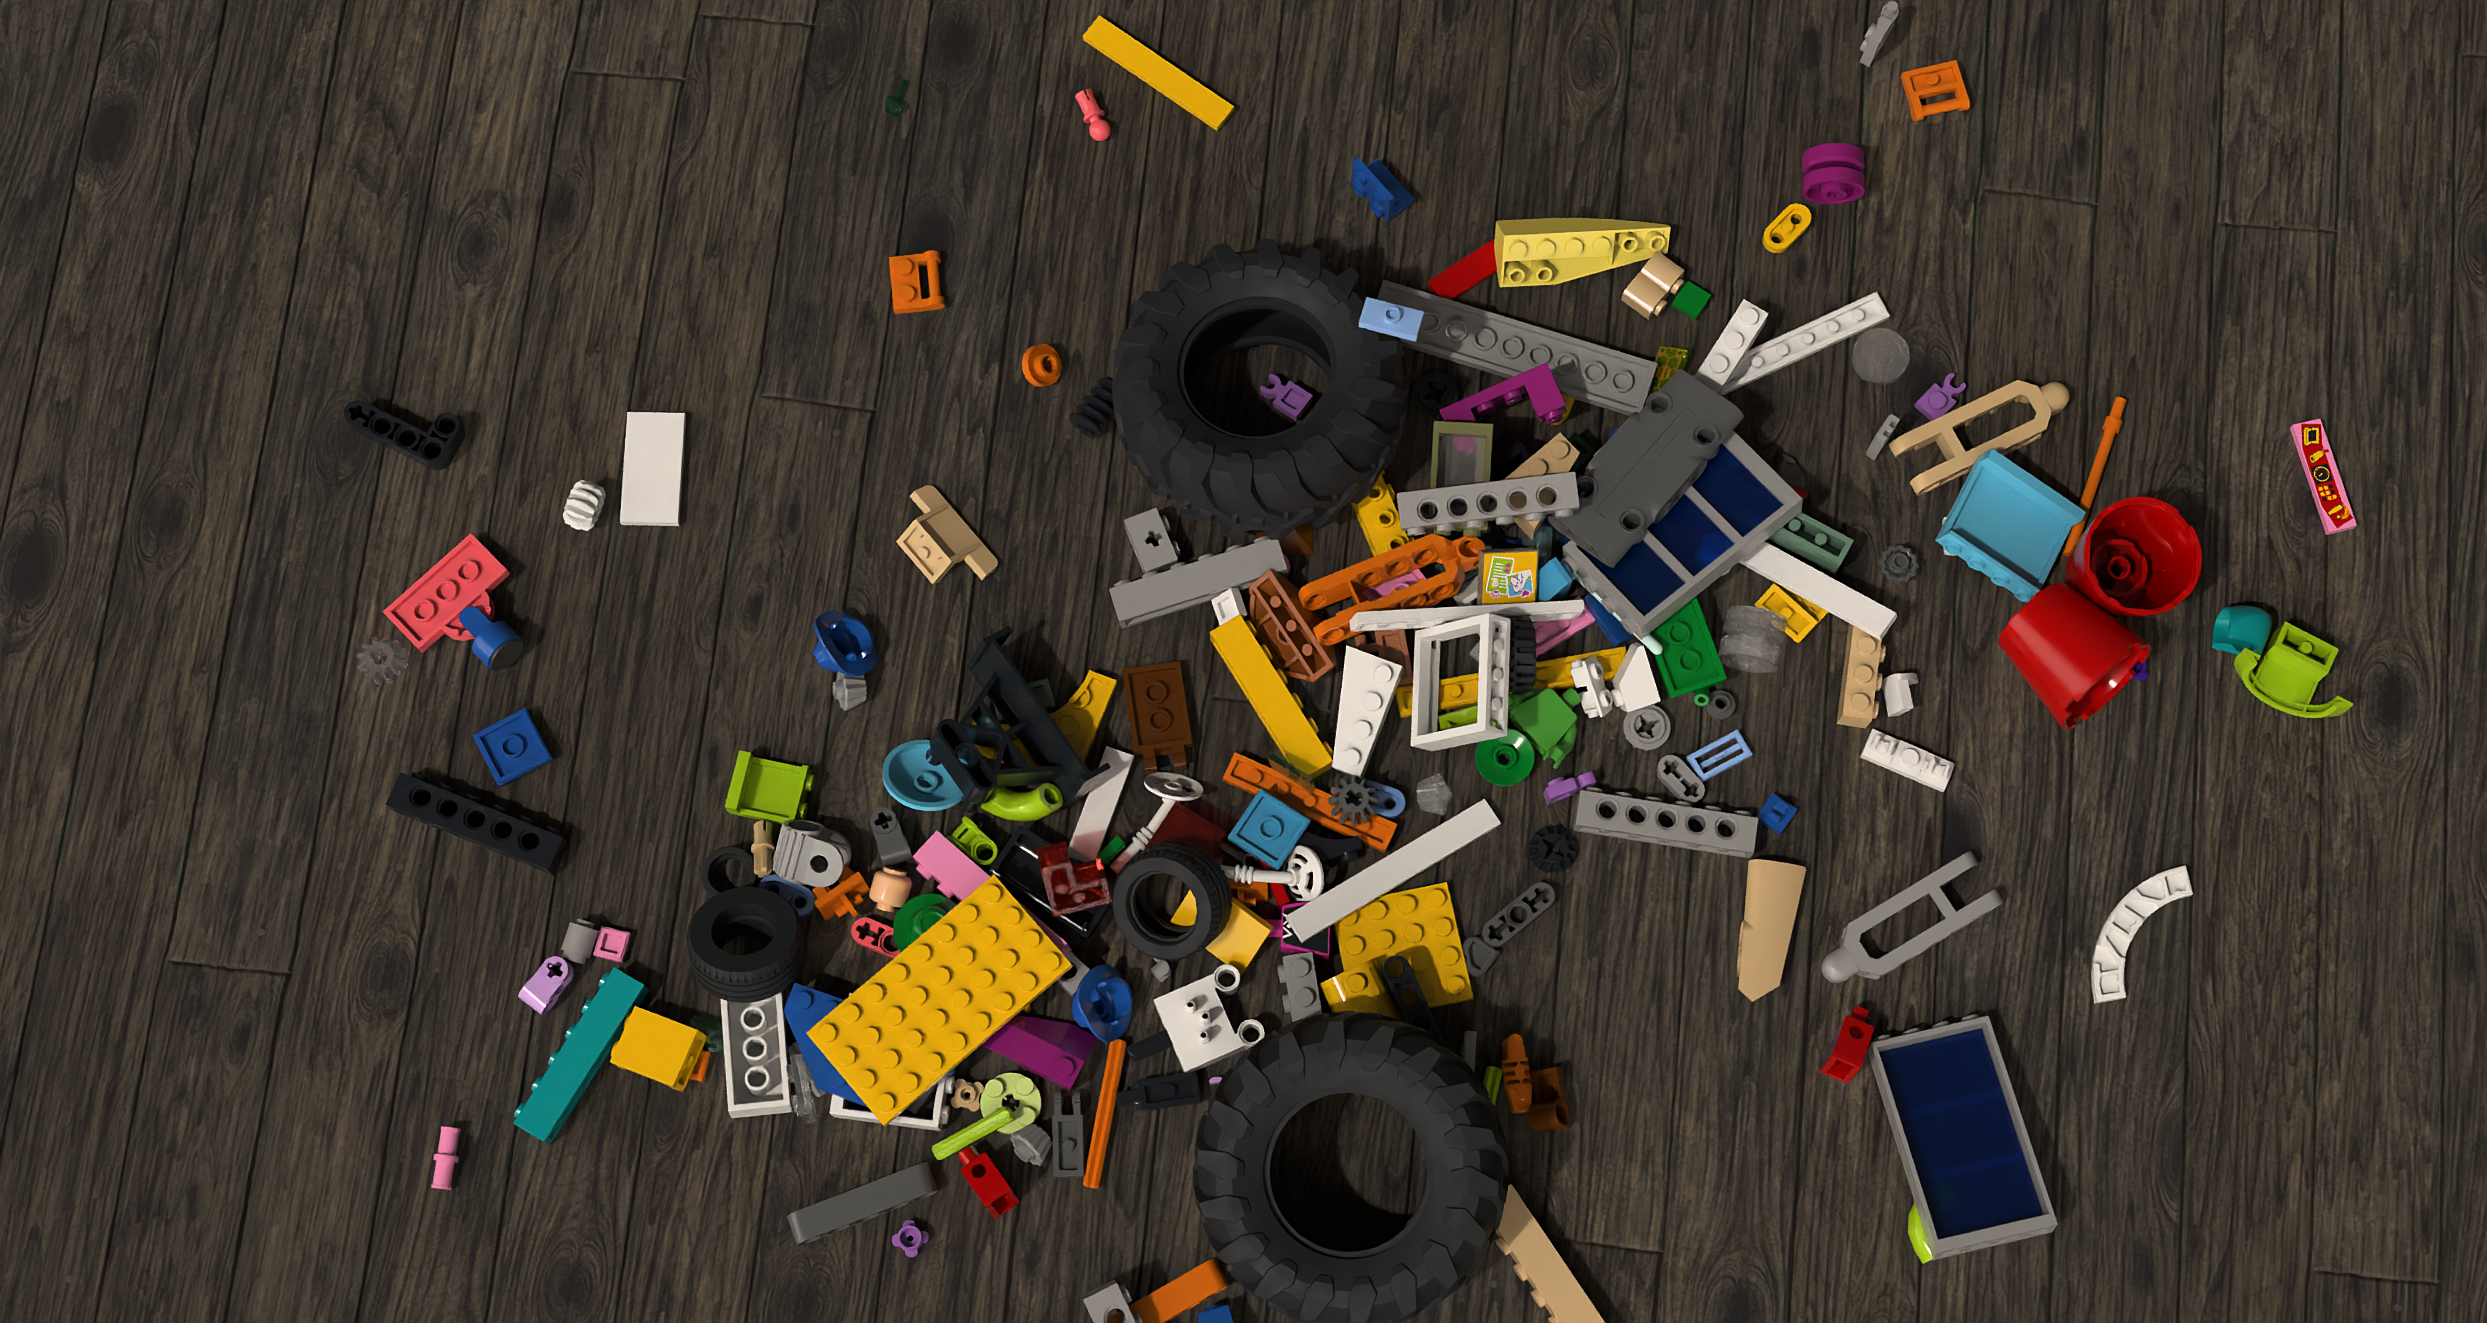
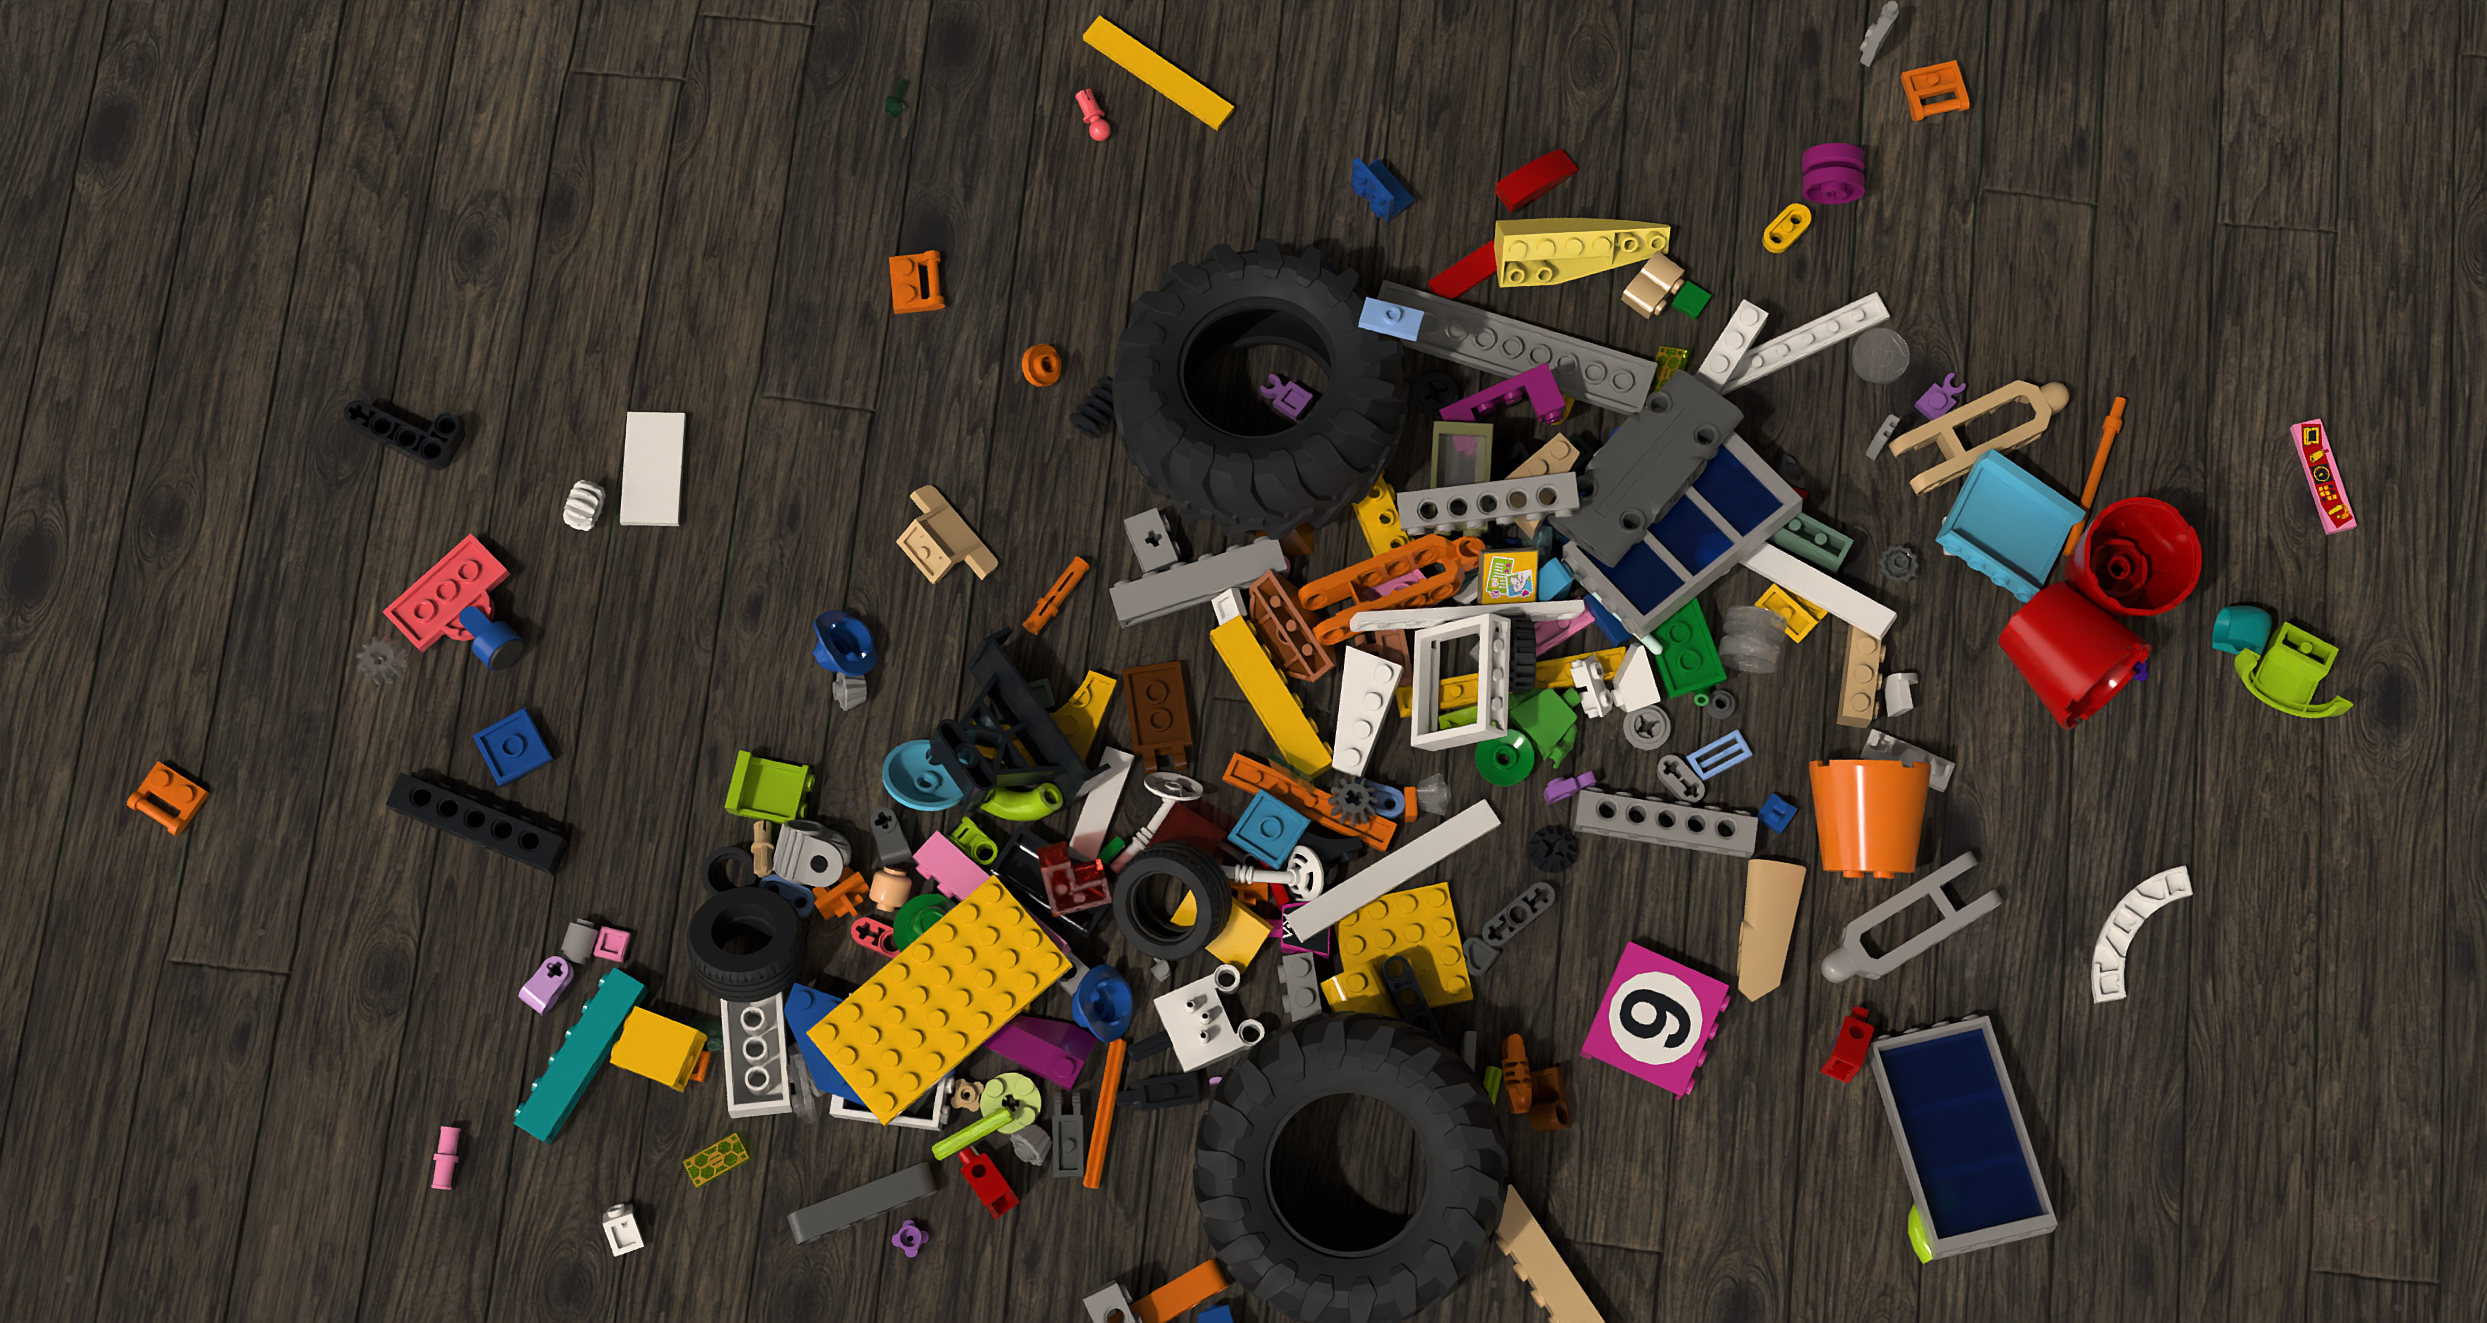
(172, 789): none -> orange plate
(622, 1229): none -> white bracket
(716, 1160): none -> clear neon green tile
(1046, 605): none -> orange pin
(1410, 808): none -> orange tile
(1535, 179): none -> red slope
(1656, 1019): none -> panel
(1869, 815): none -> orange cone

